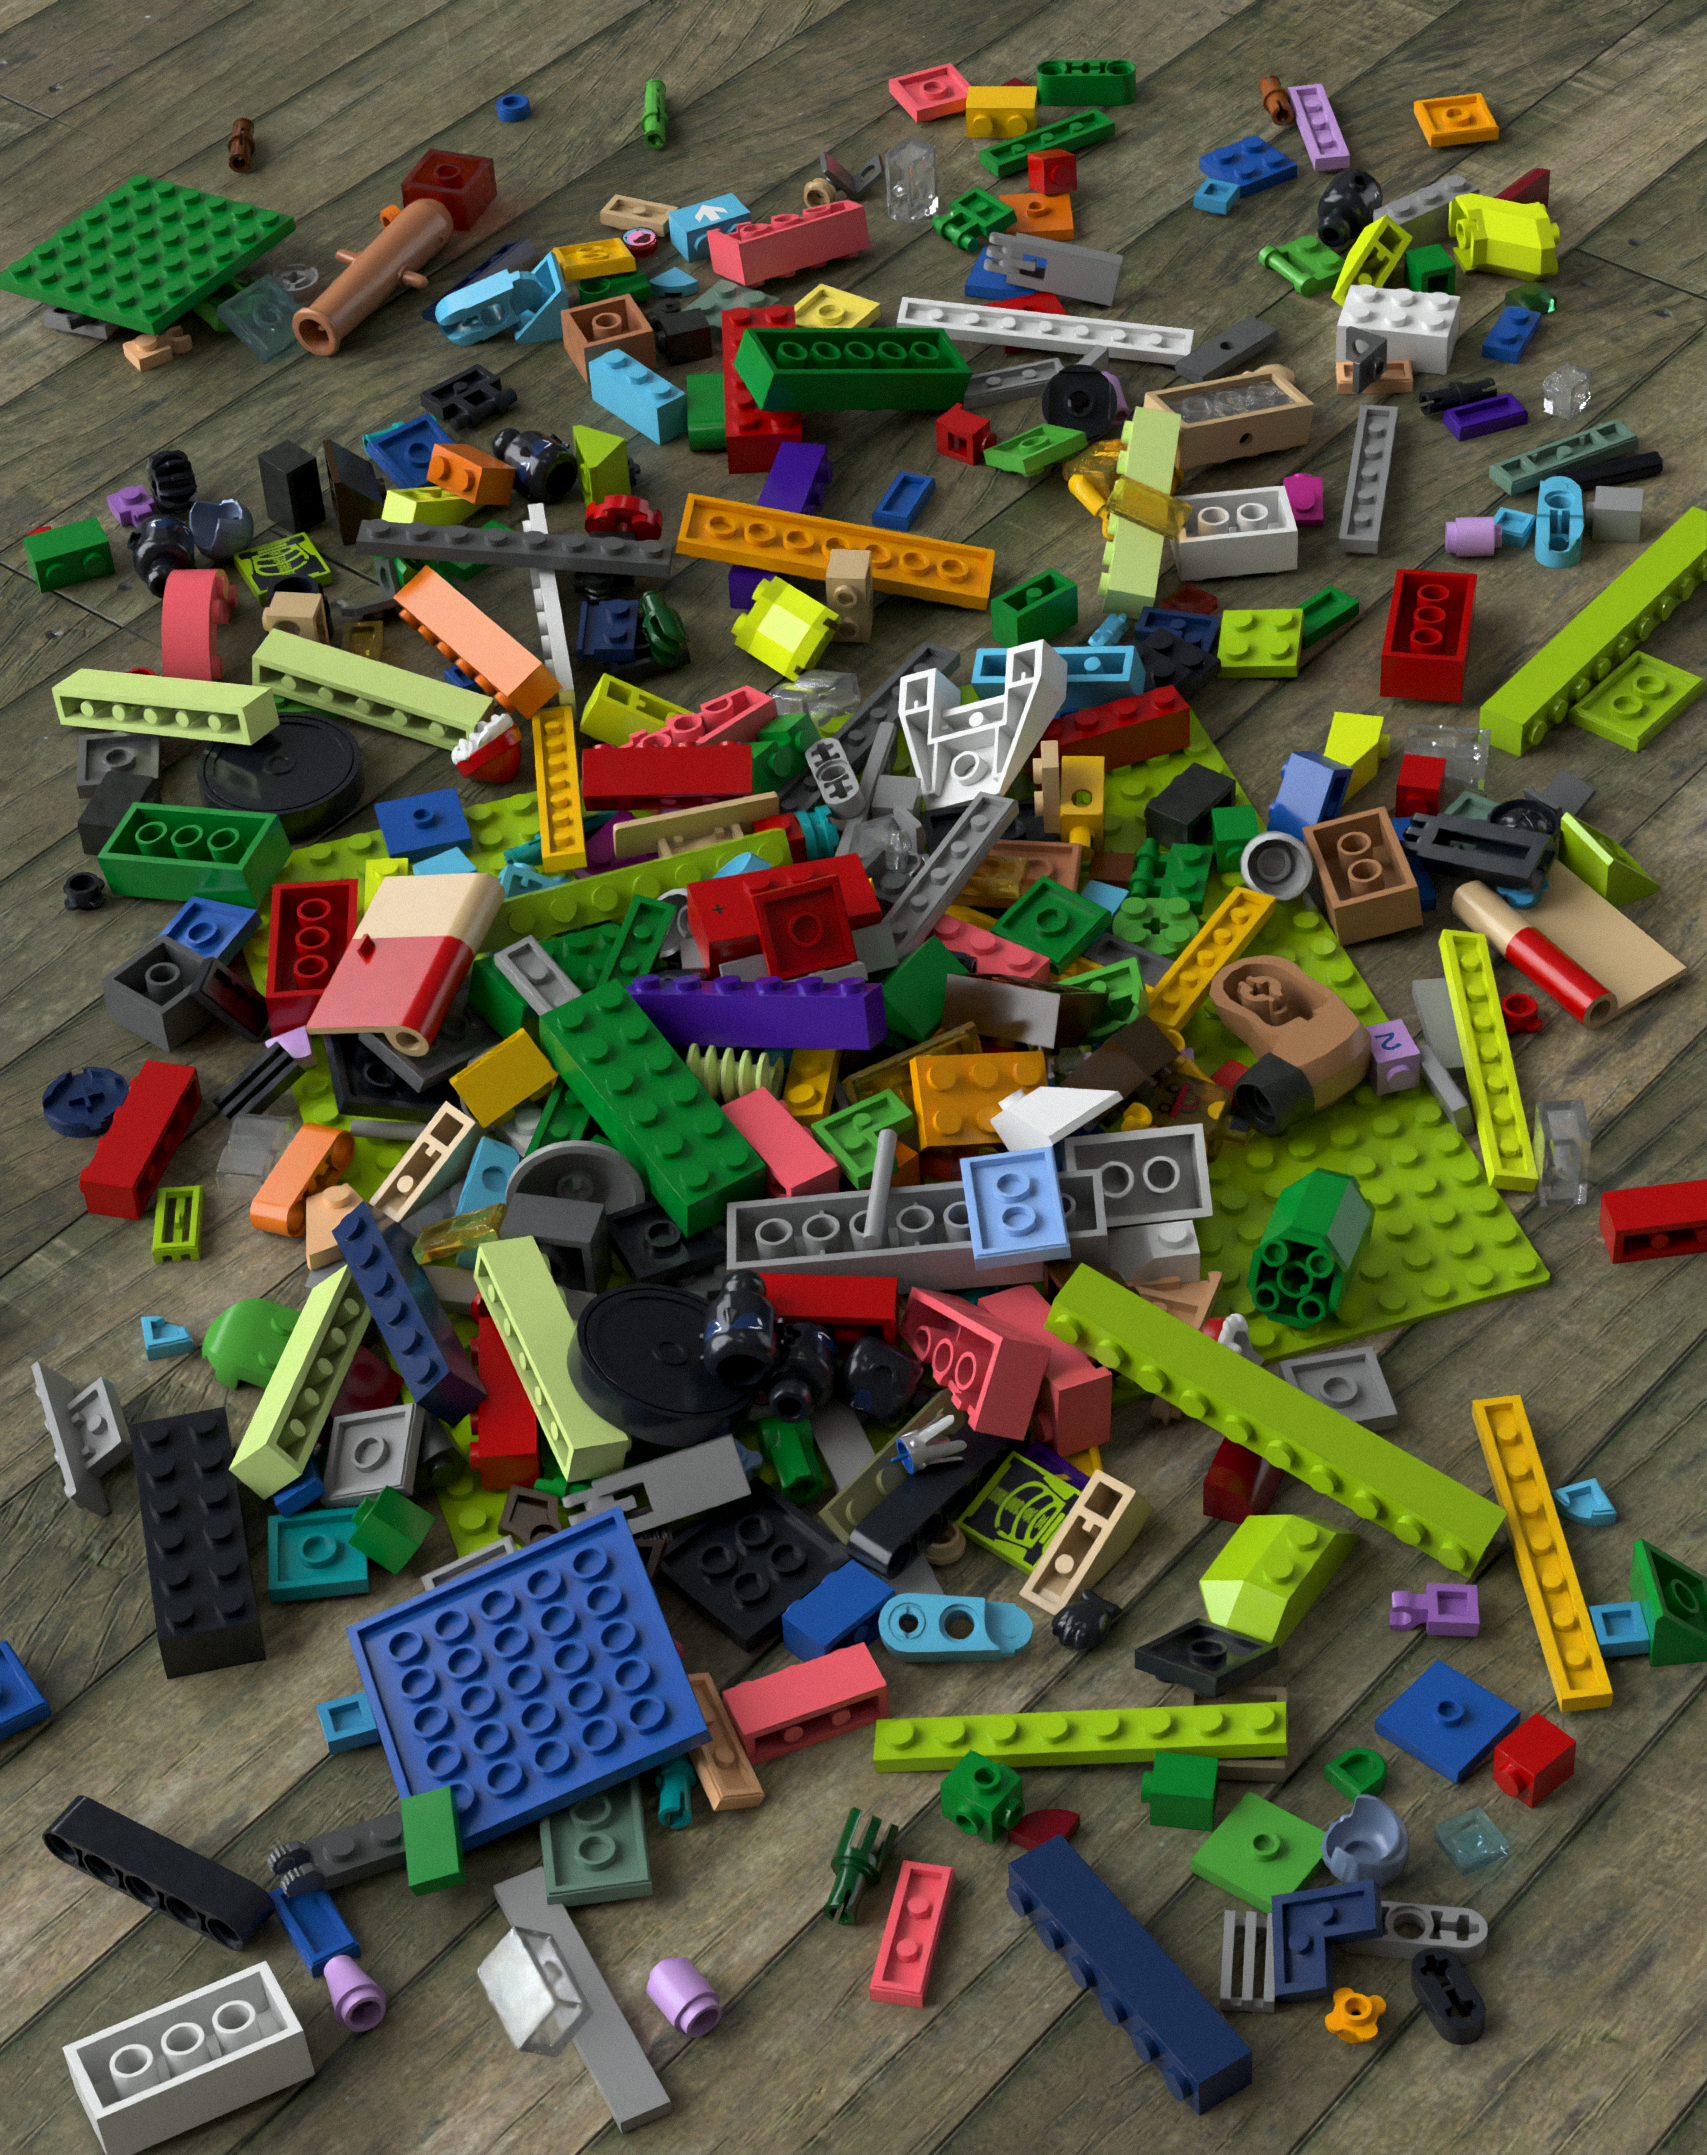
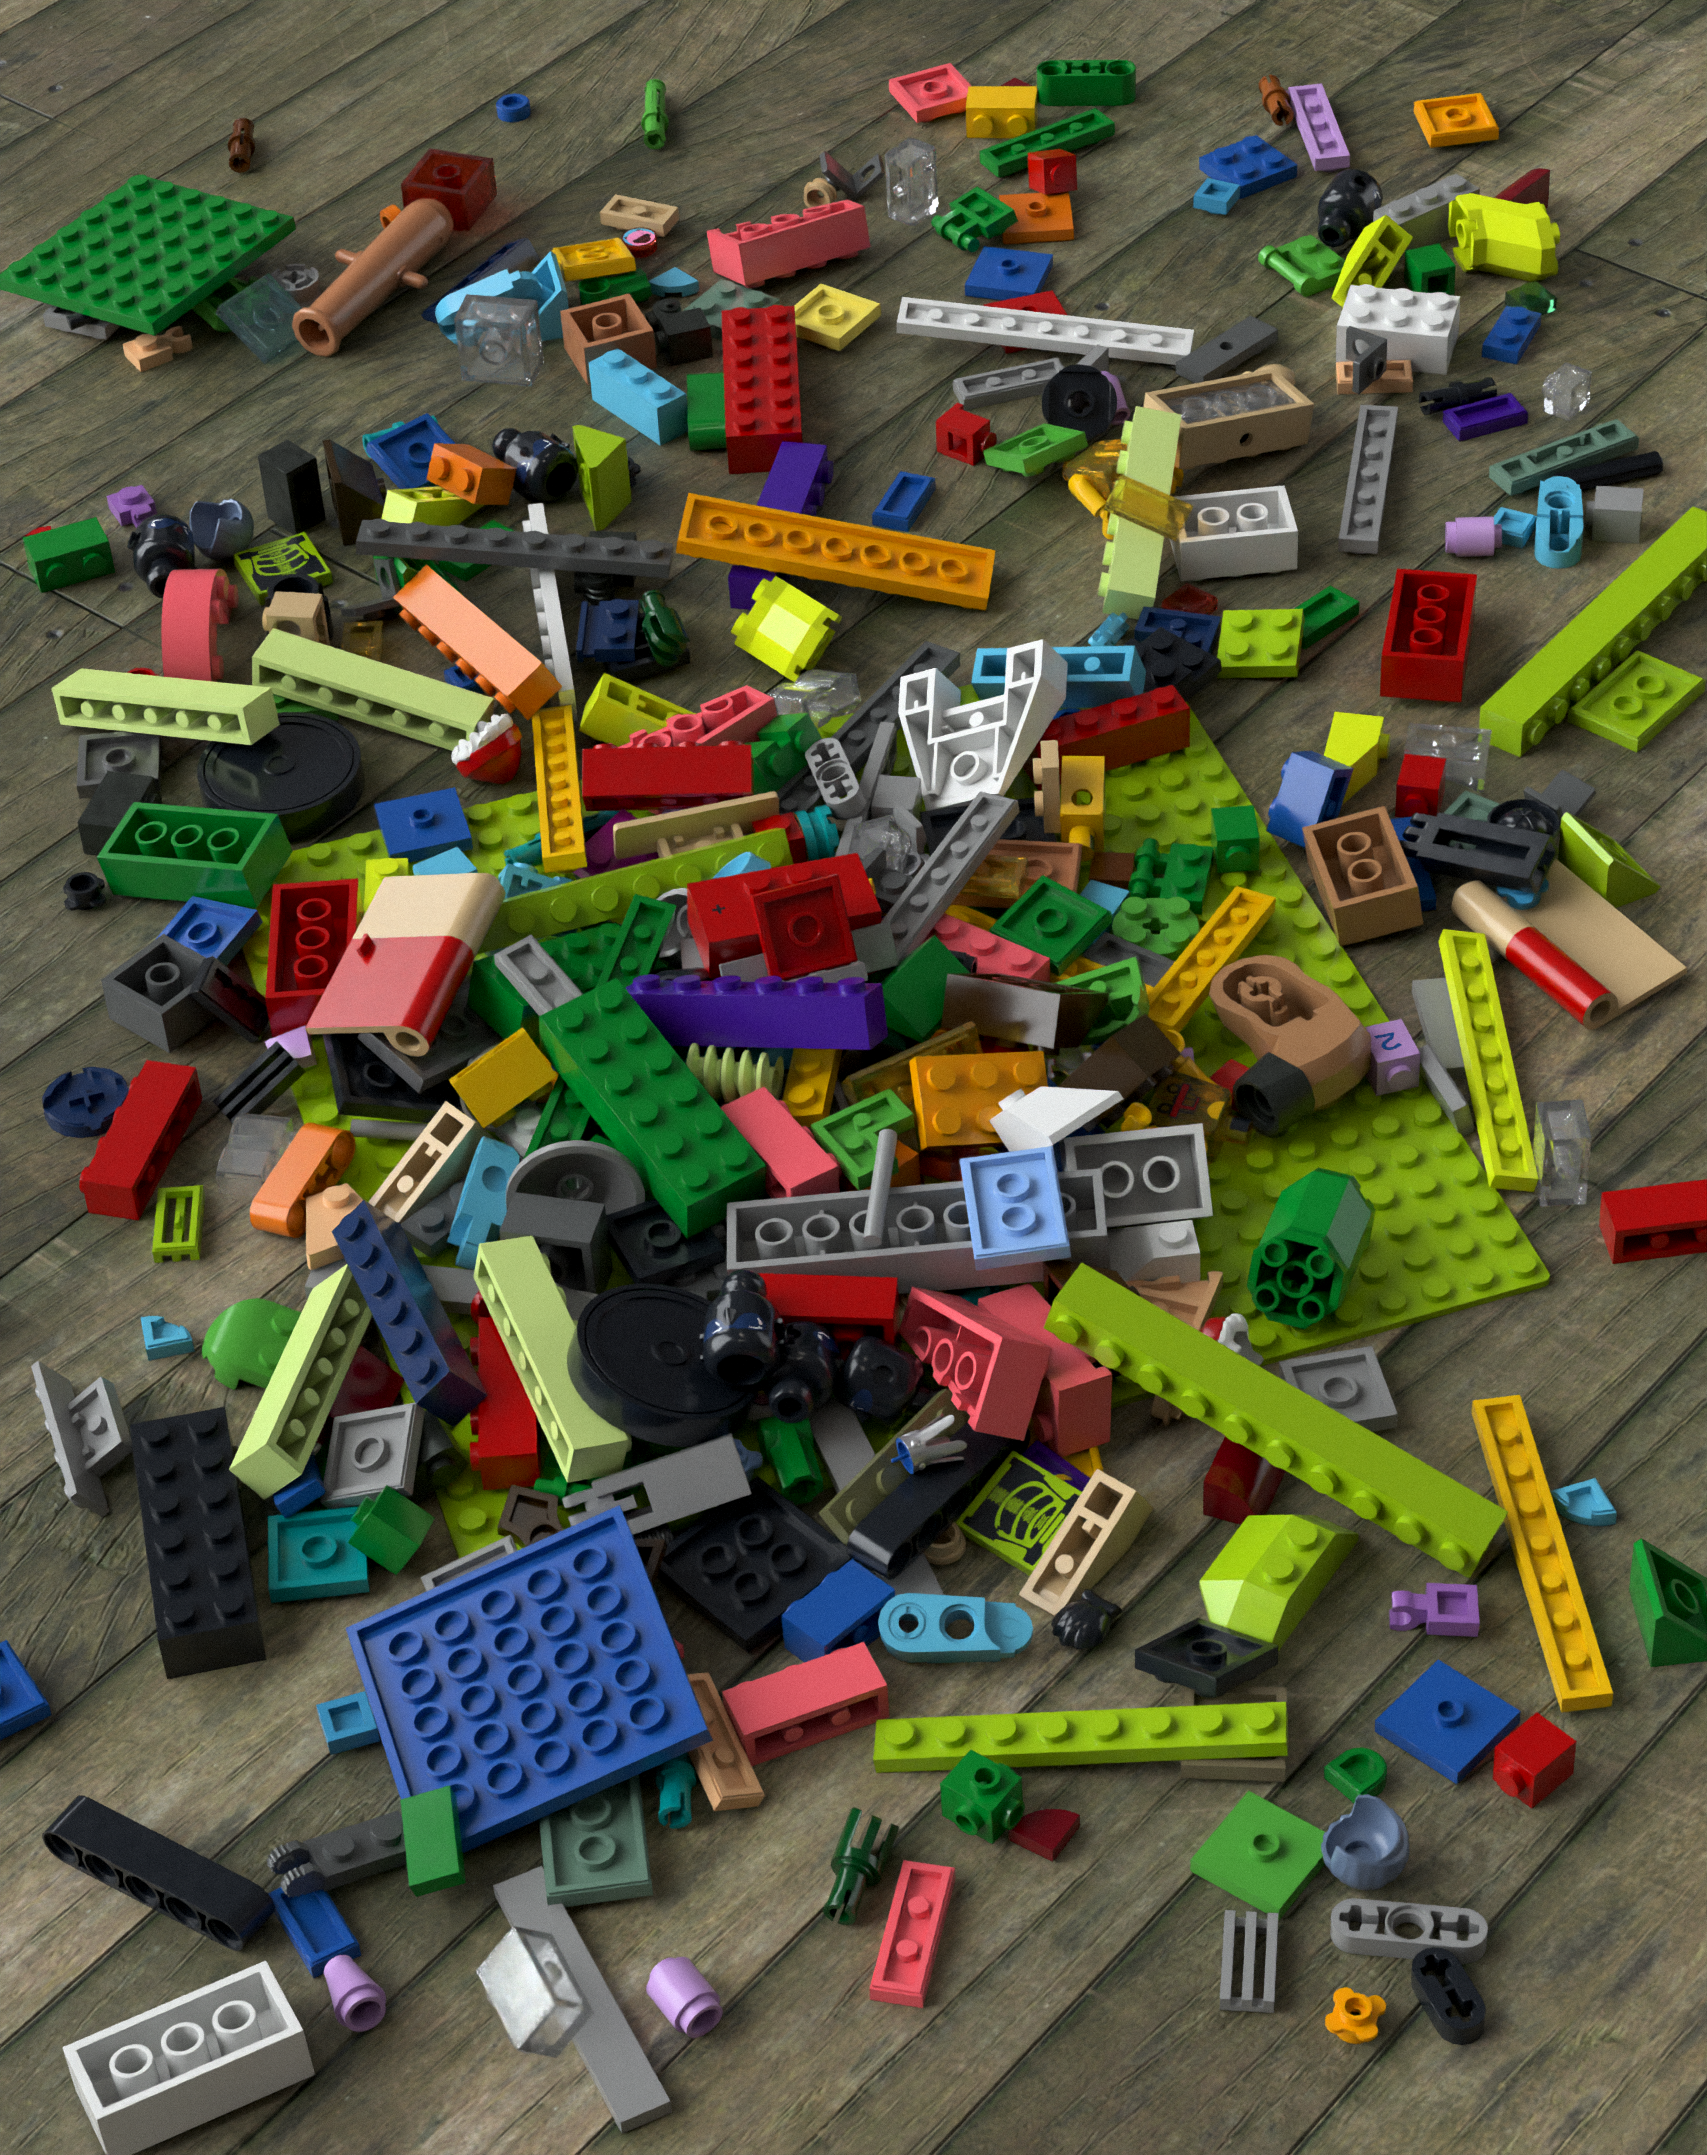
(172, 482): black gear -> none
(459, 1233): clear yellow tile -> none
(462, 392): black plate -> none
(499, 340): none -> clear brick
(624, 514): red plate -> none
(690, 224): medium azure brick -> none
(850, 594): tan brick -> none
(852, 369): green brick -> none
(1035, 609): green brick -> none
(1068, 272): light grey hinge -> none
(1129, 1975): dark blue brick -> none
(1182, 1791): green brick -> none
(1184, 807): pearl dark grey brick -> none
(1277, 866): light grey hat -> none
(1305, 498): dark pink bracket -> none
(1308, 1926): dark blue plate -> none
(1471, 1841): clear light blue plate -> none
(1520, 1013): red plate -> none
(1620, 1629): dark azure plate -> none

